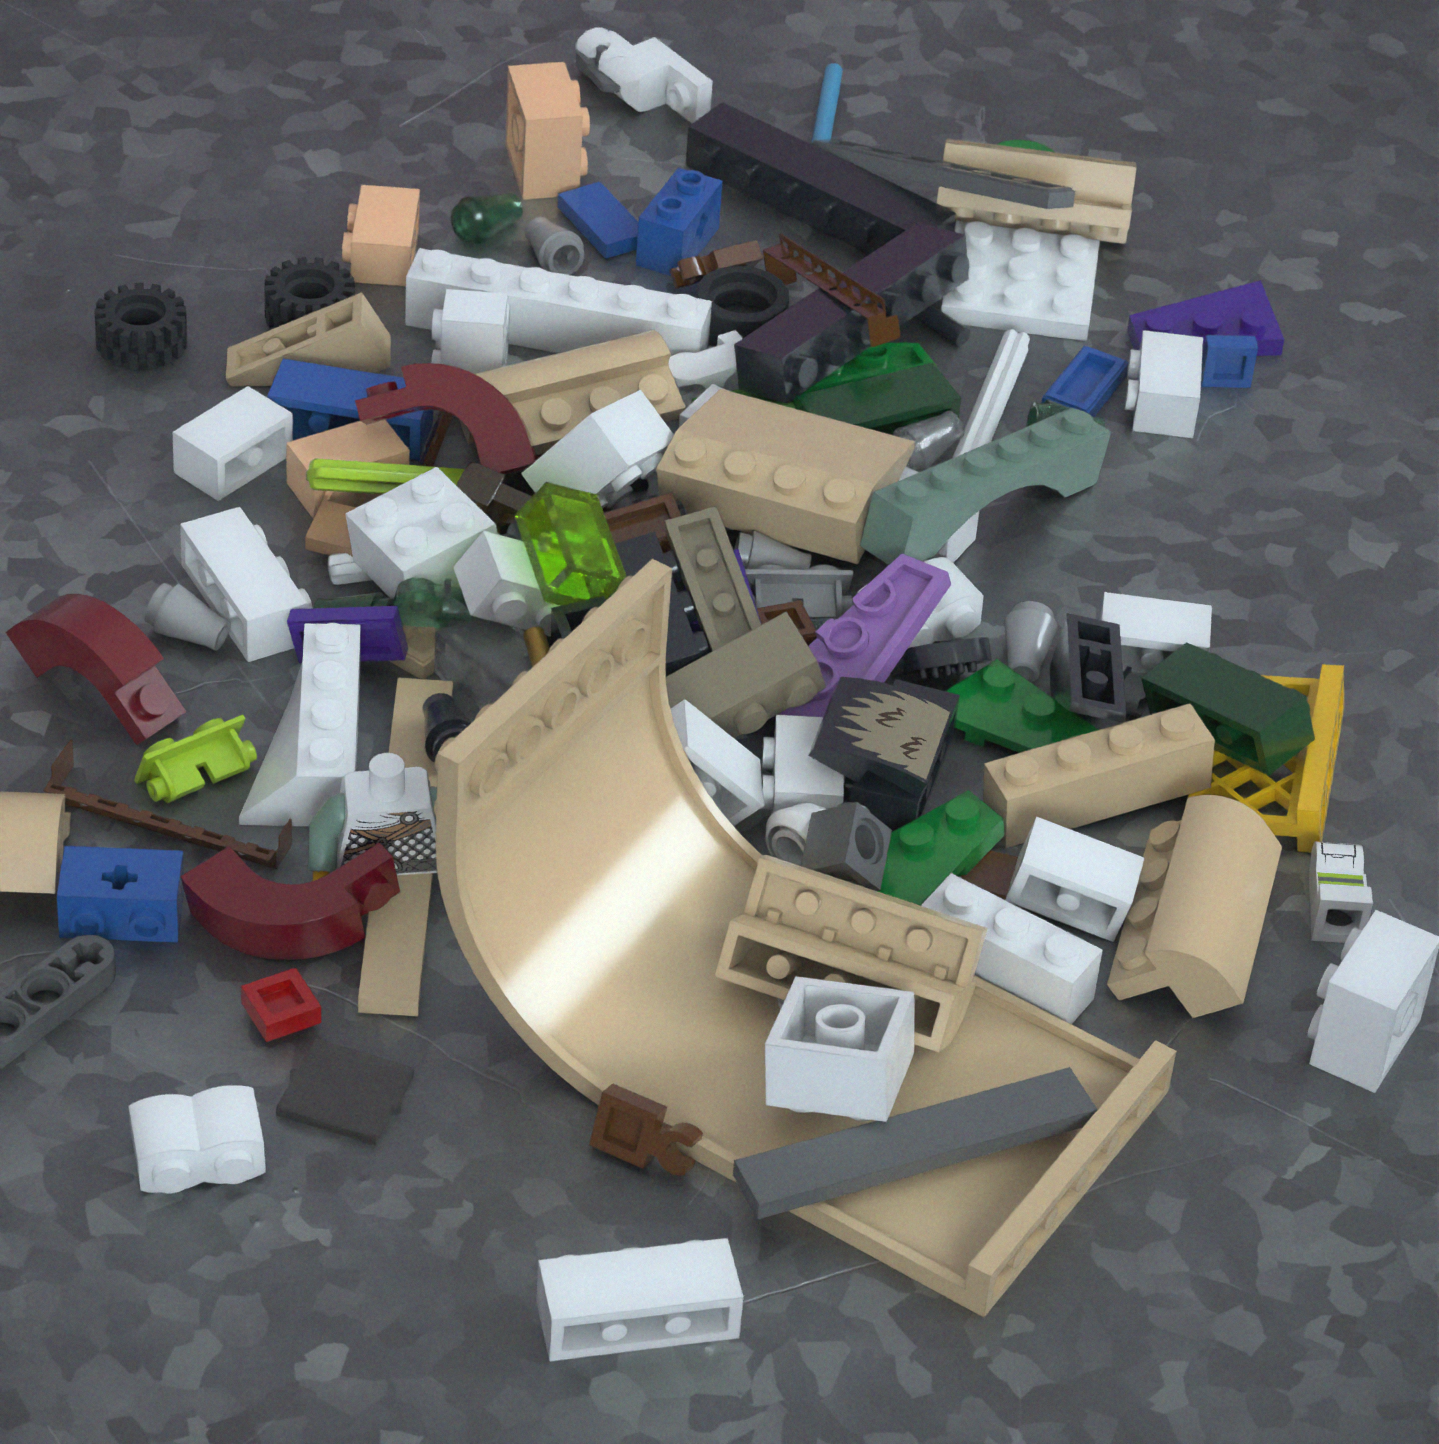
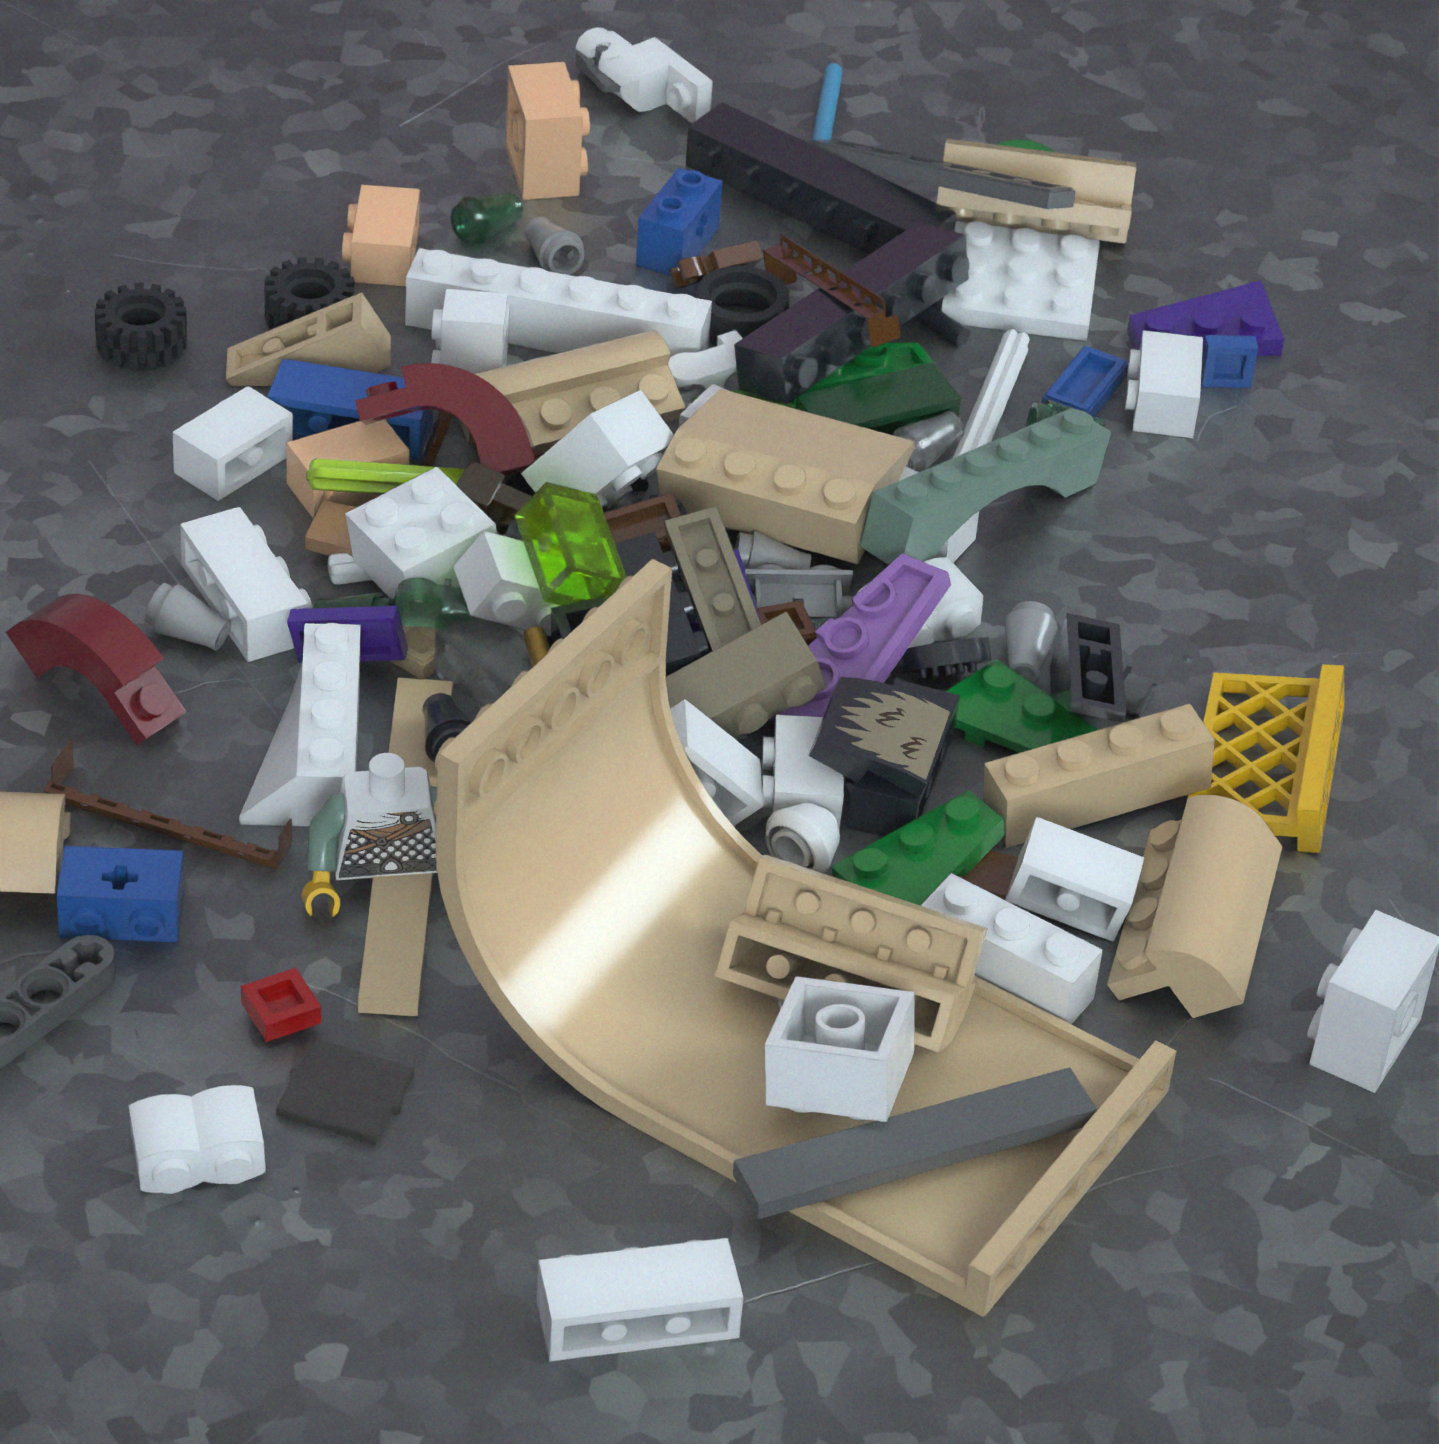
(175, 765): lime hinge -> none
(288, 919): dark red arch -> none
(600, 219): blue tile -> none
(635, 1131): reddish brown plate -> none
(847, 845): dark grey brick -> none
(1155, 628): white brick -> none
(1242, 710): dark green brick -> none
(1340, 885): white leg -> none

